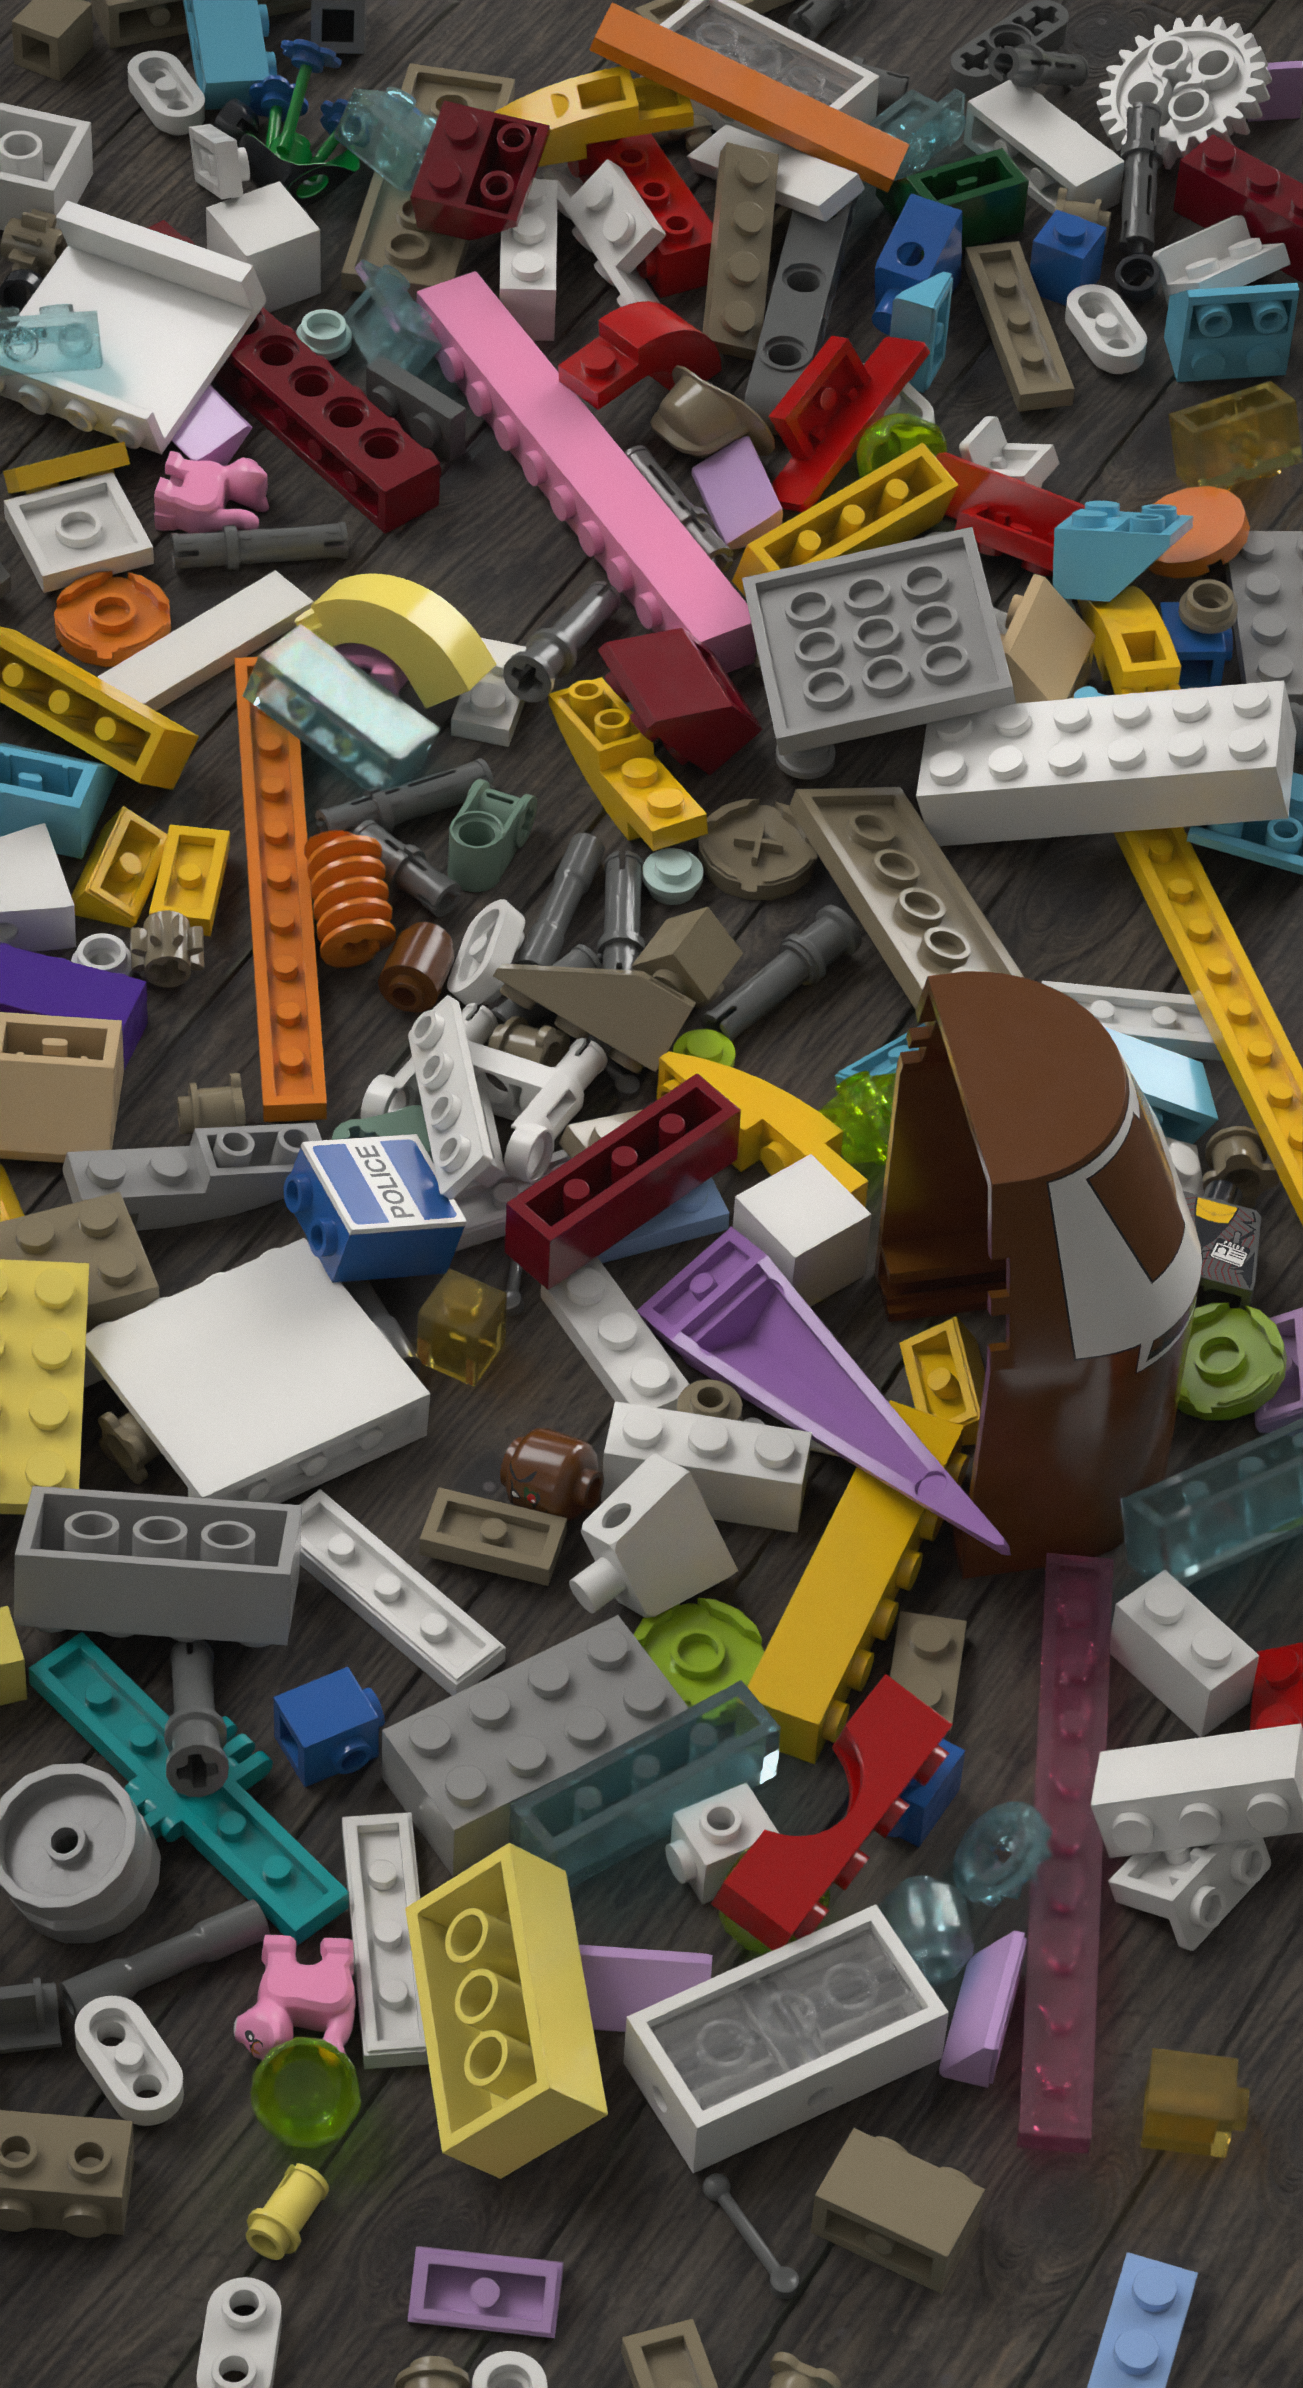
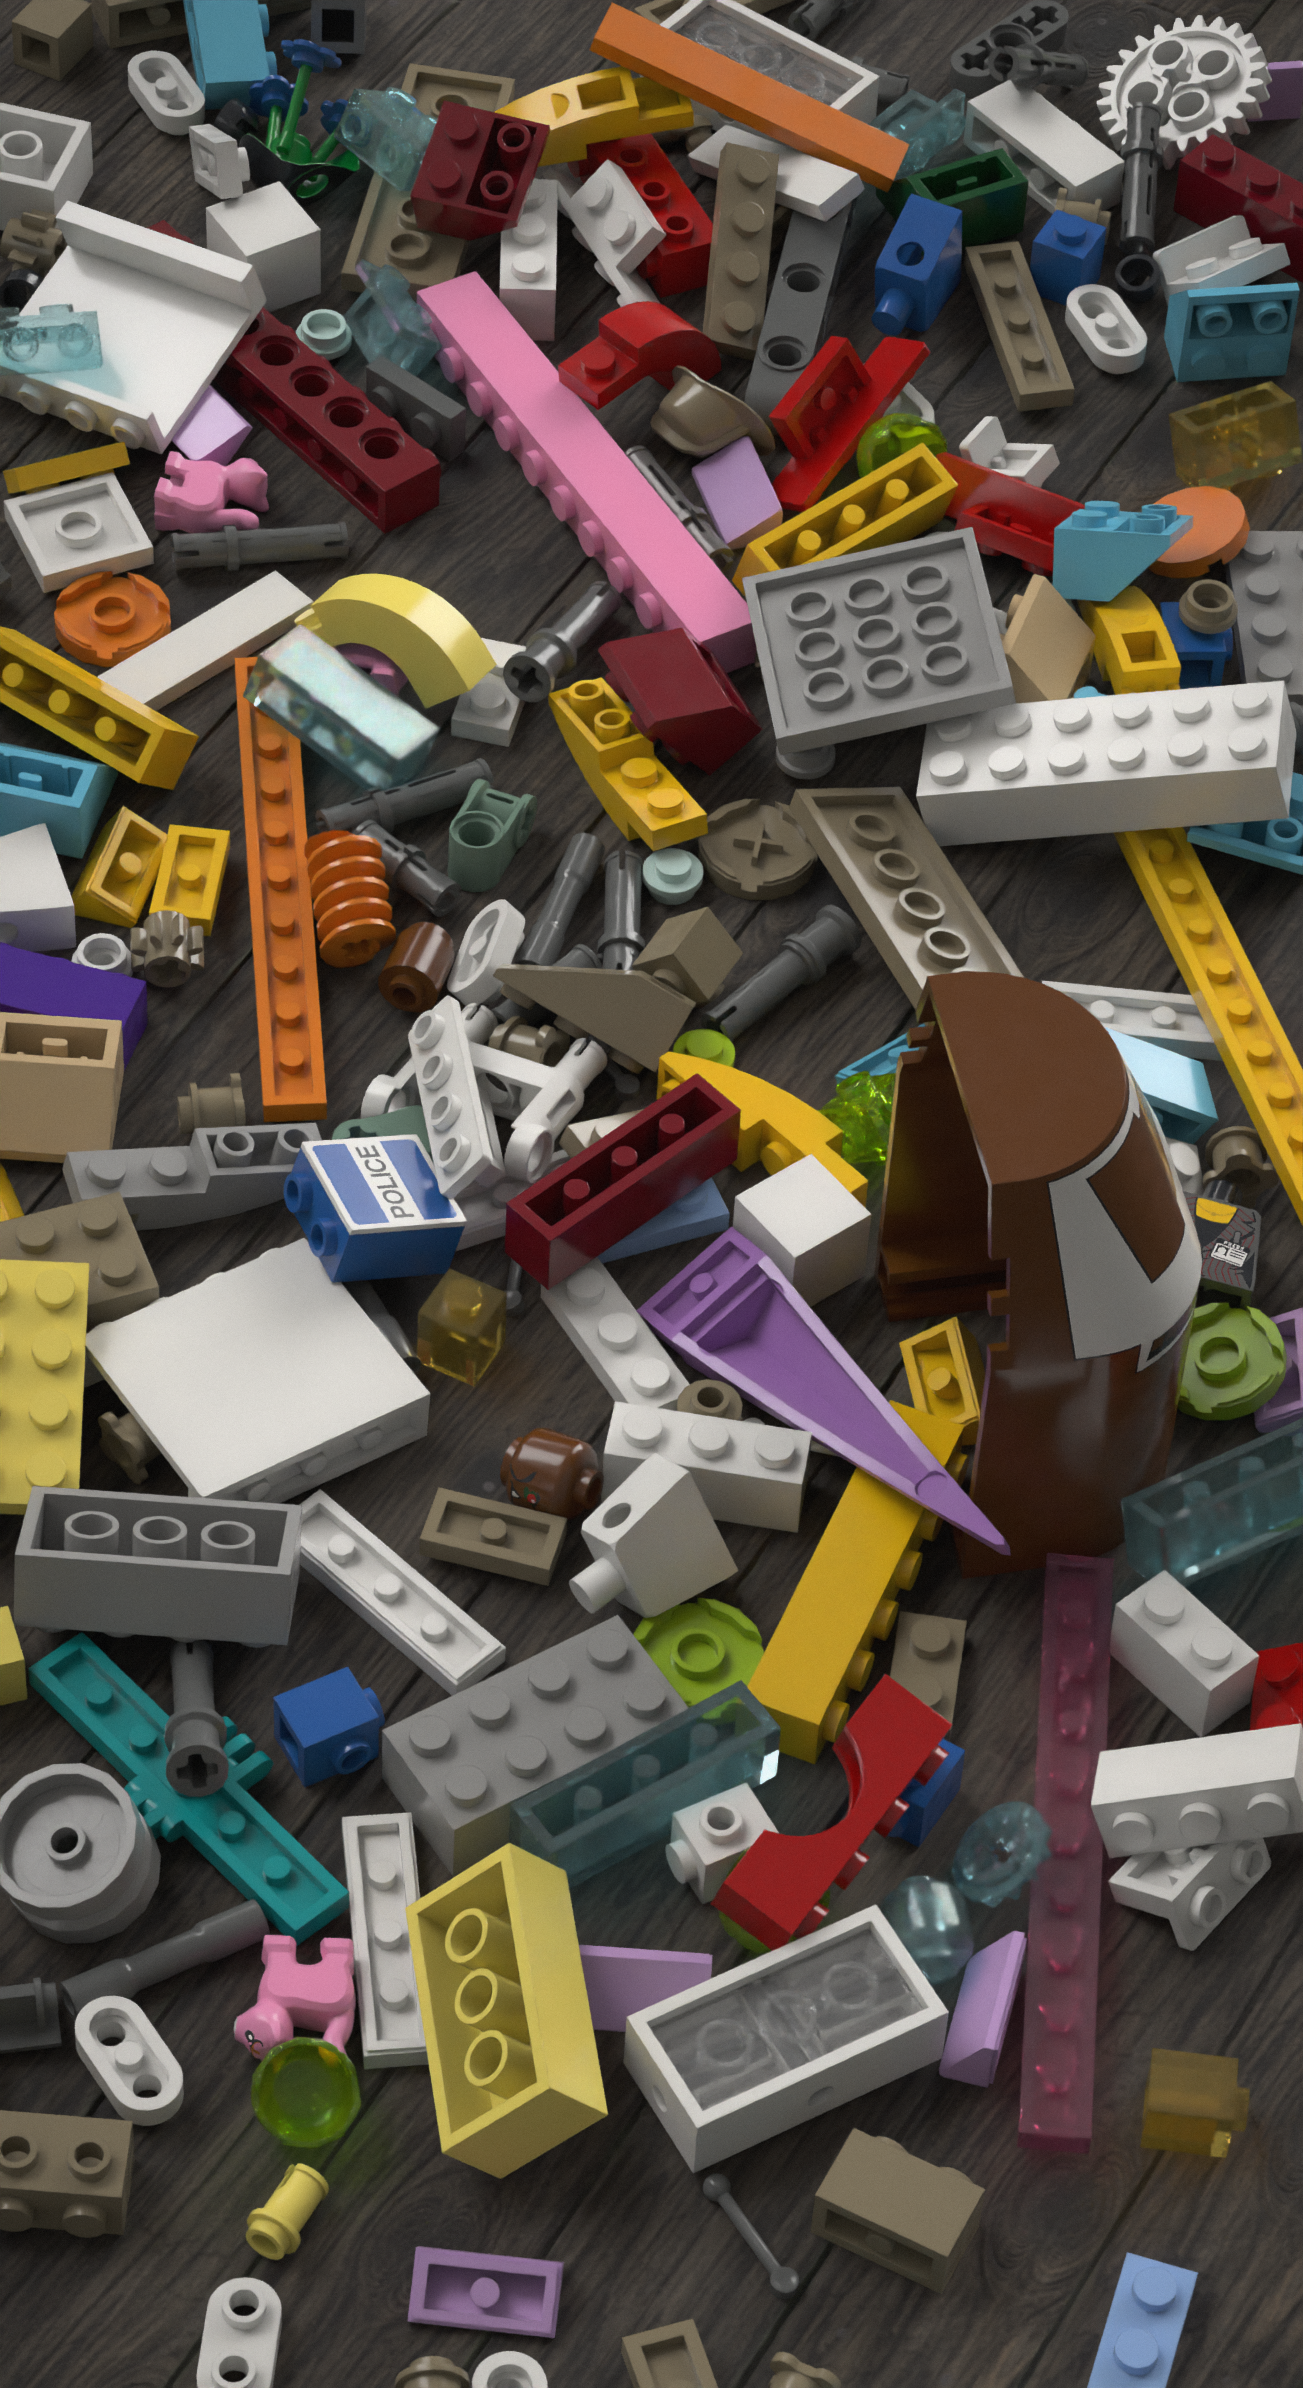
(924, 316): medium azure slope -> none

